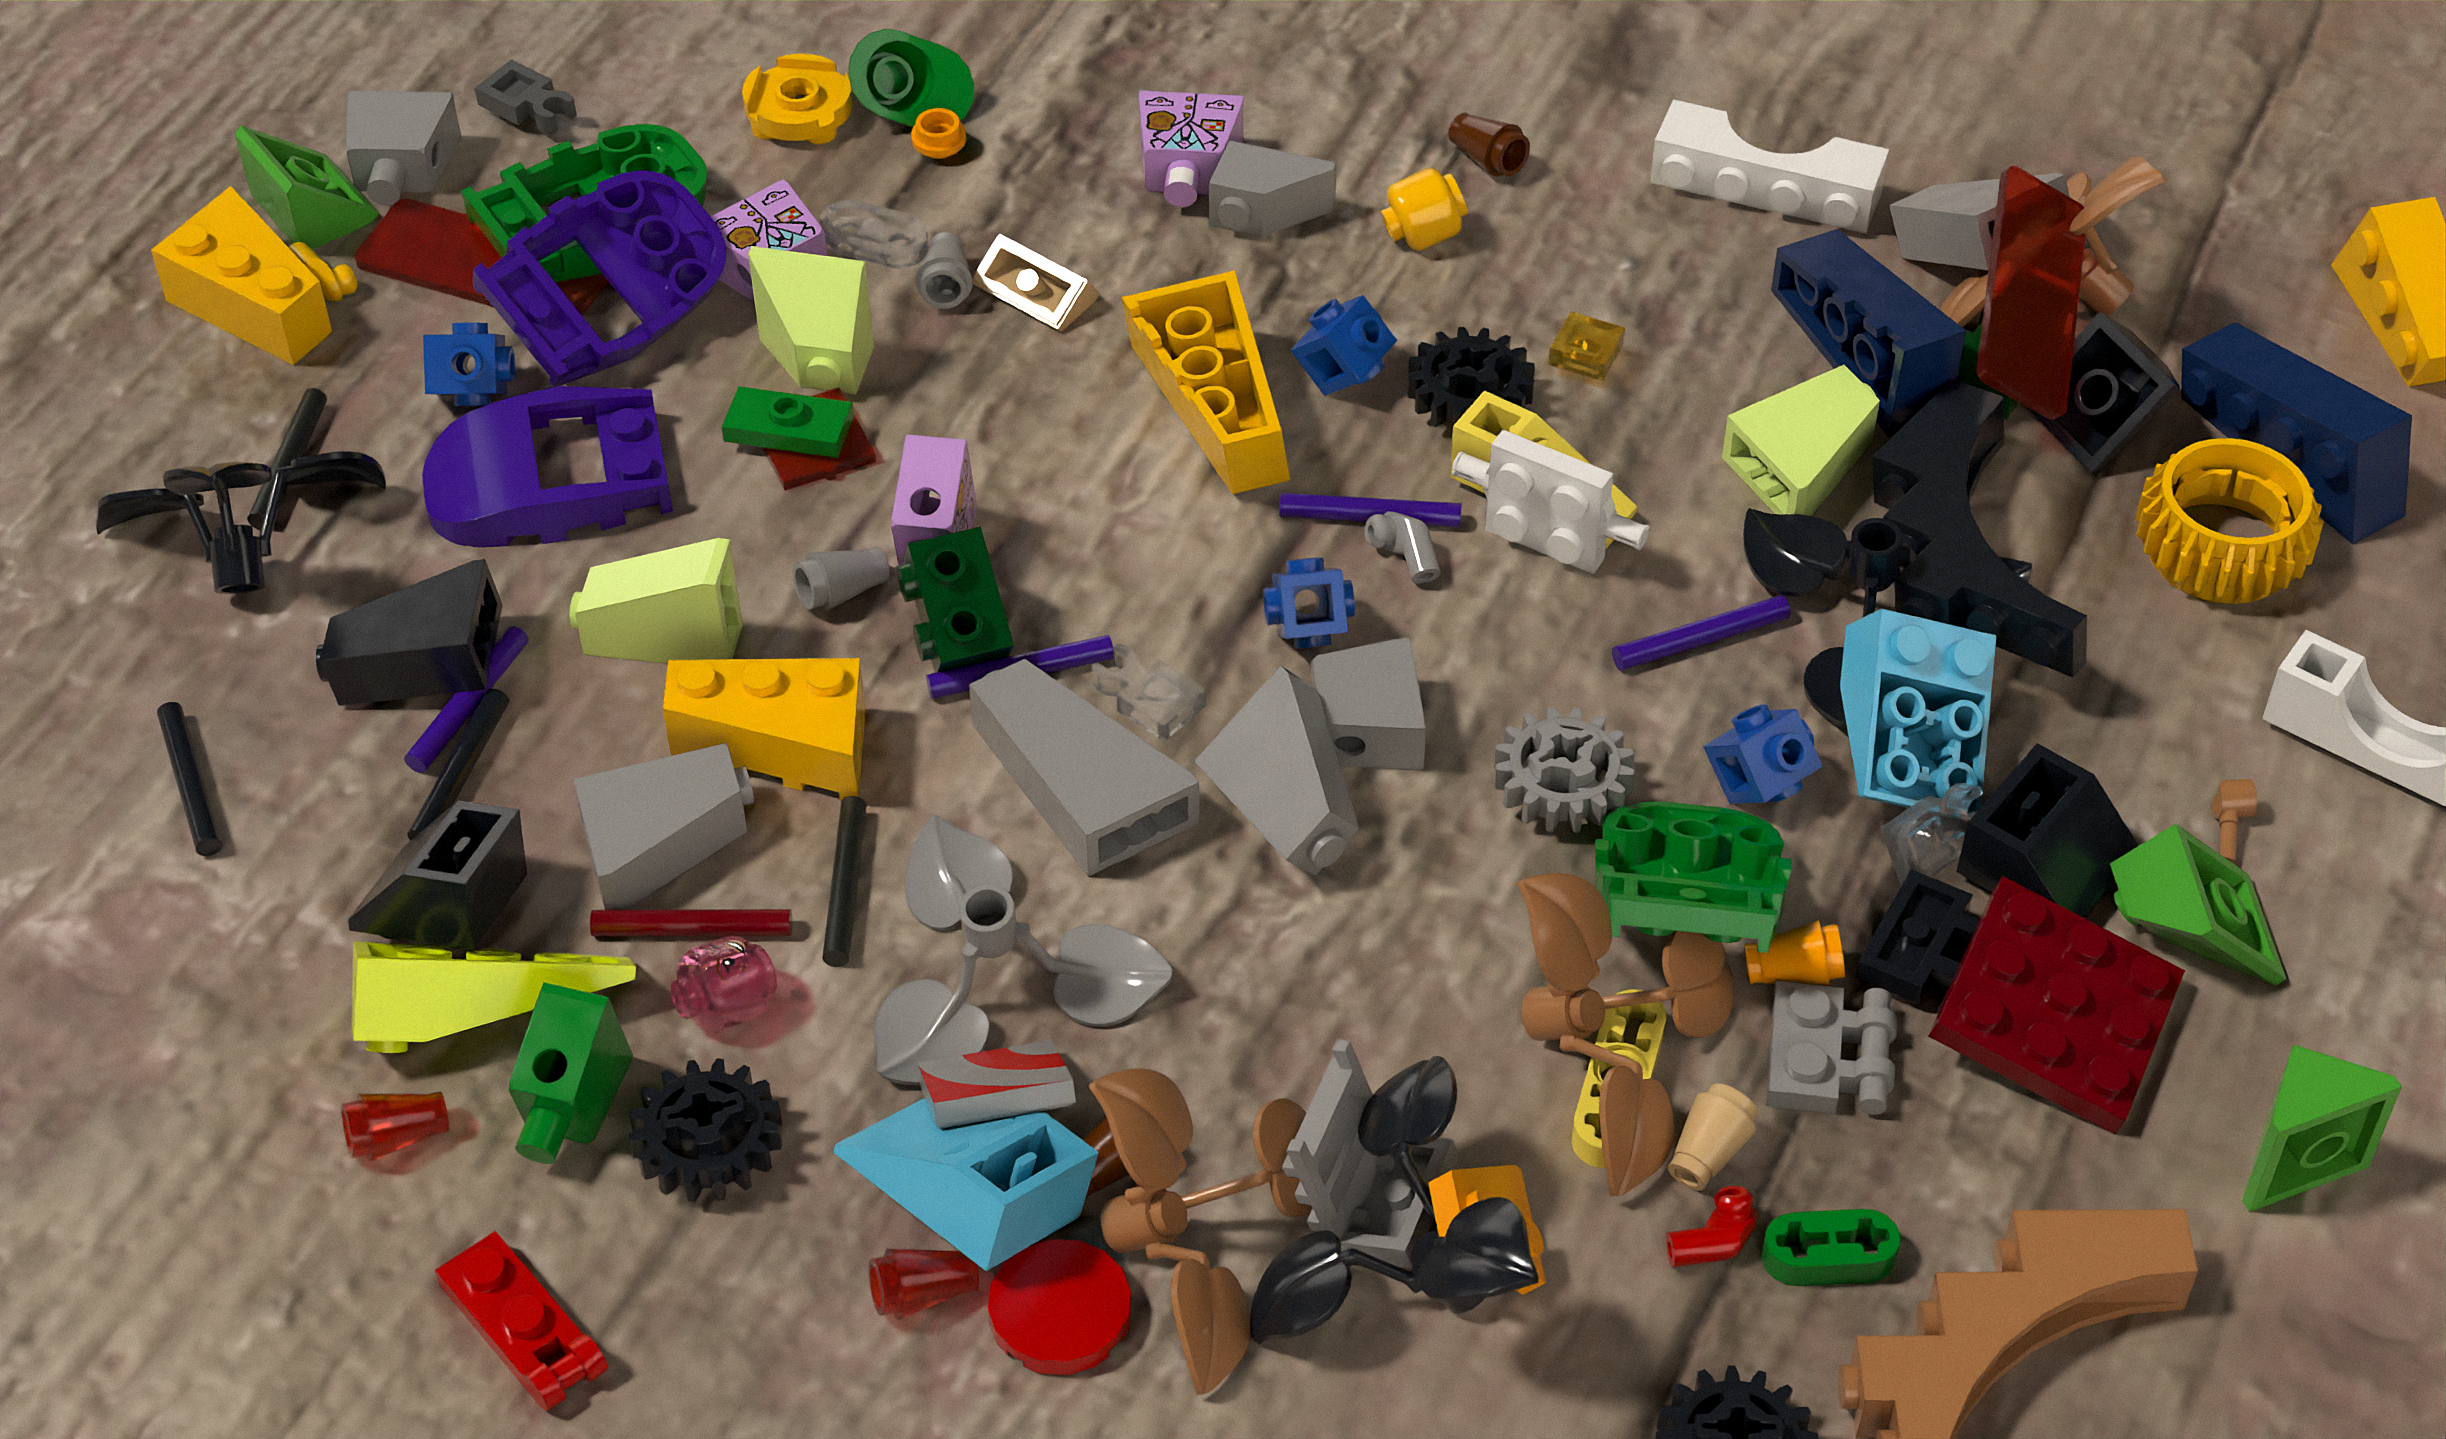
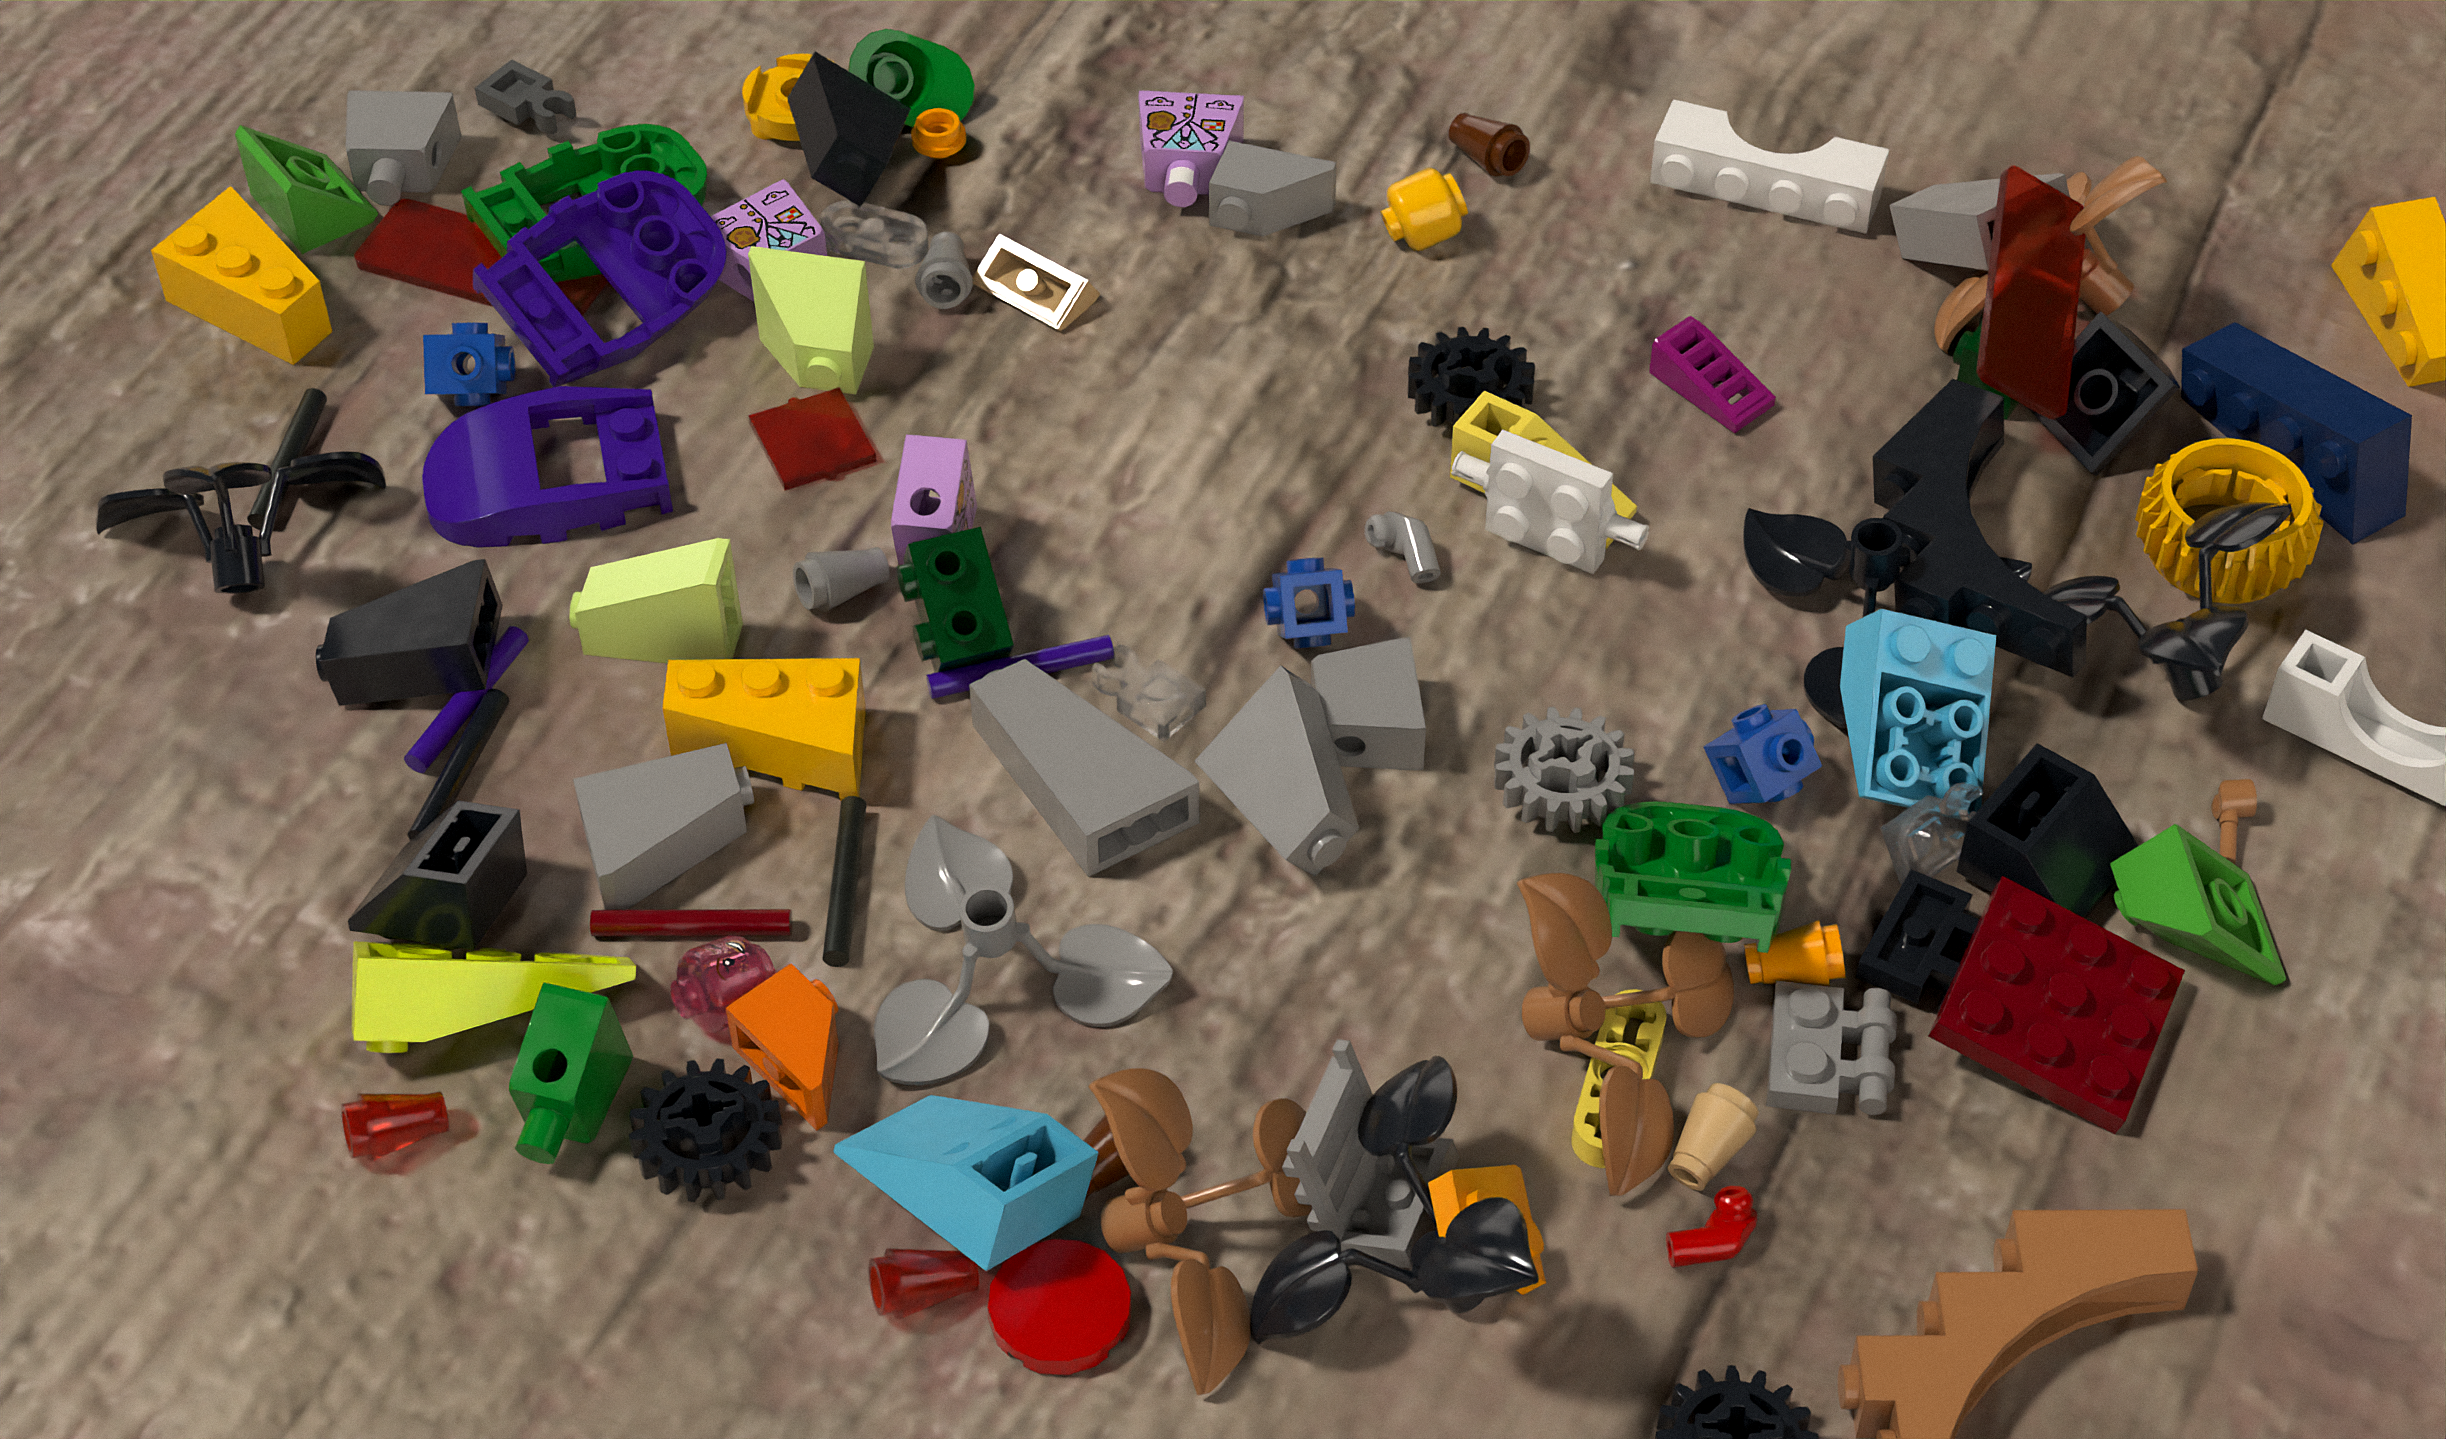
(189, 779): black bar -> none
(334, 281): yellow arm -> none
(520, 1320): red plate -> none
(788, 421): green plate -> none
(790, 1039): none -> orange slope
(844, 127): none -> black slope
(996, 1084): light grey tile -> none
(1211, 372): yellow wedge -> none
(1344, 344): blue brick -> none
(1362, 508): dark purple bar -> none
(1586, 346): clear yellow plate -> none
(1693, 345): none -> magenta slope
(1701, 632): dark purple bar -> none
(1802, 440): yellowish green slope -> none
(1830, 1247): green beam -> none
(1869, 323): dark blue wedge -> none
(2198, 645): none -> black plant
(2318, 1126): bright green slope -> none

